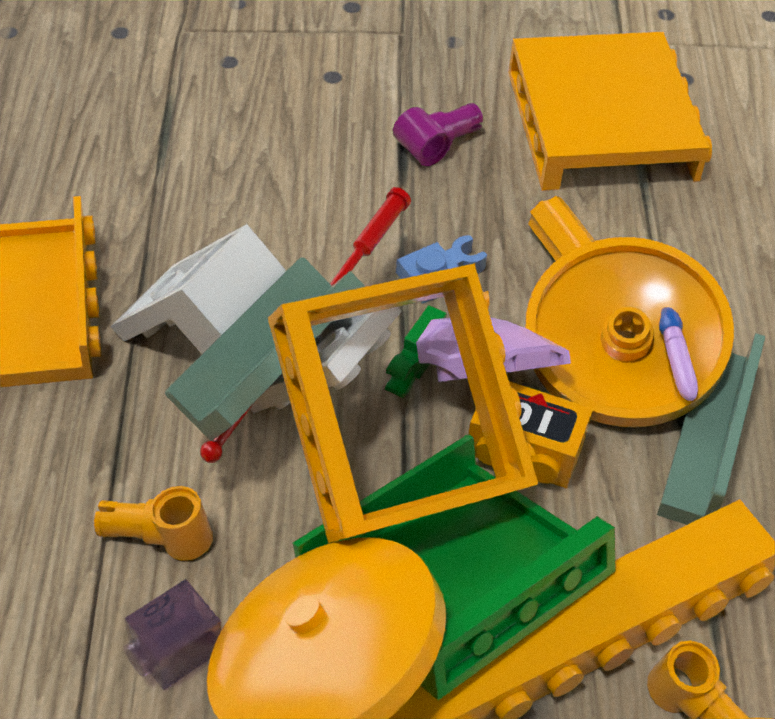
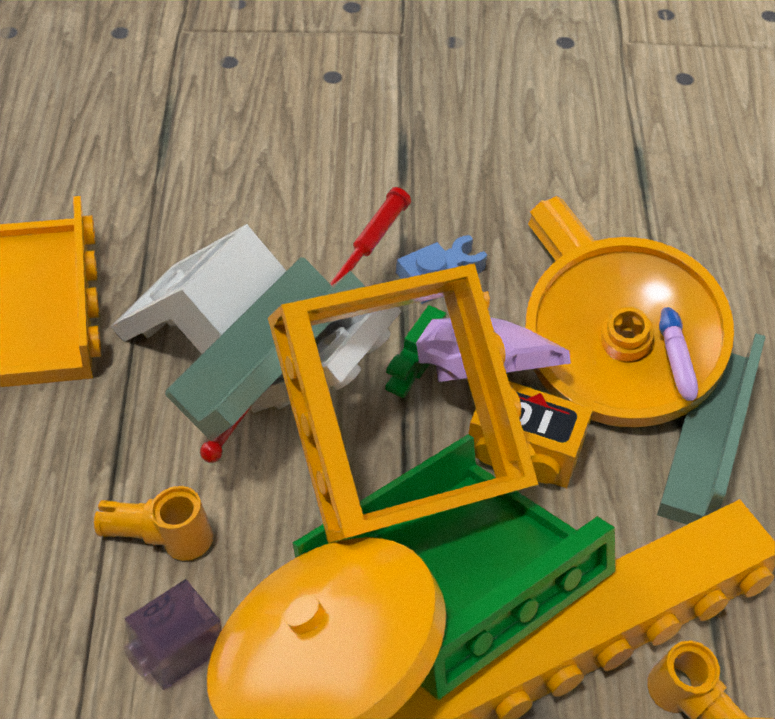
(431, 135): magenta pin -> none
(605, 104): light orange panel -> none

